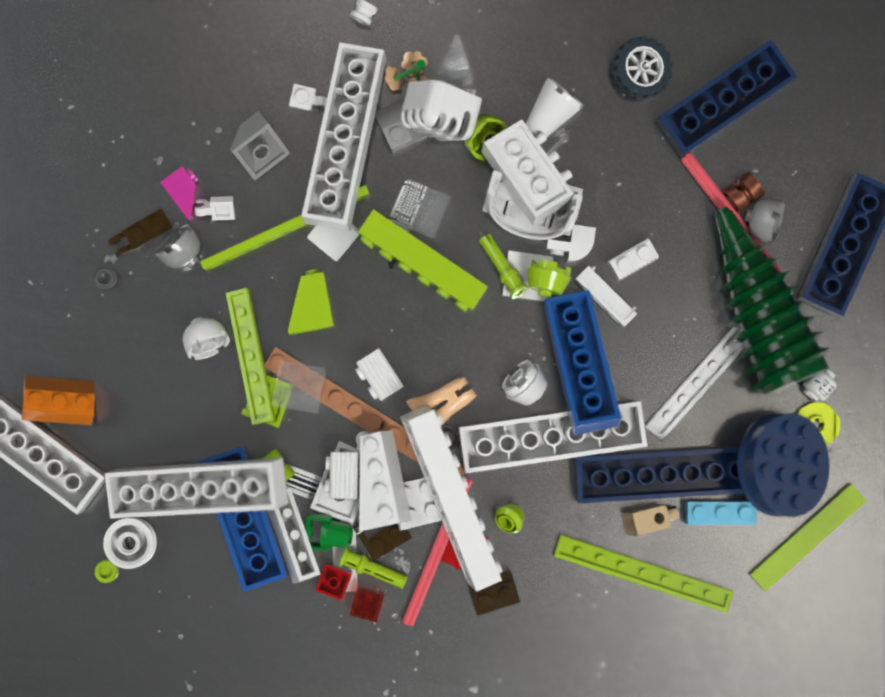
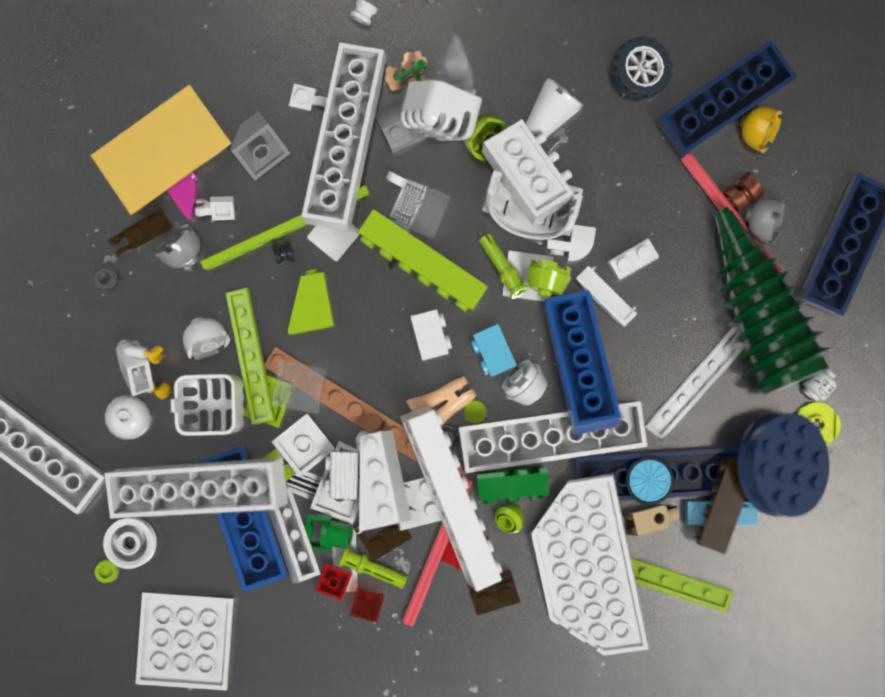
(58, 400): orange slope -> none
(128, 417): none -> white cylinder
(136, 368): none -> white torso
(160, 149): none -> yellow piece
(184, 641): none -> white plate
(209, 404): none -> white piece
(283, 252): none -> black wheel
(303, 445): none -> white plate
(379, 375): white brick -> none
(396, 179): none -> white tile
(430, 334): none -> white brick
(475, 412): none -> lime tile
(494, 351): none -> medium azure brick
(512, 484): none -> green wedge
(590, 567): none -> white plate
(649, 480): none -> medium azure wheel
(723, 509): none -> dark brown brick
(760, 126): none -> yellow cylinder
(808, 537): lime tile -> none

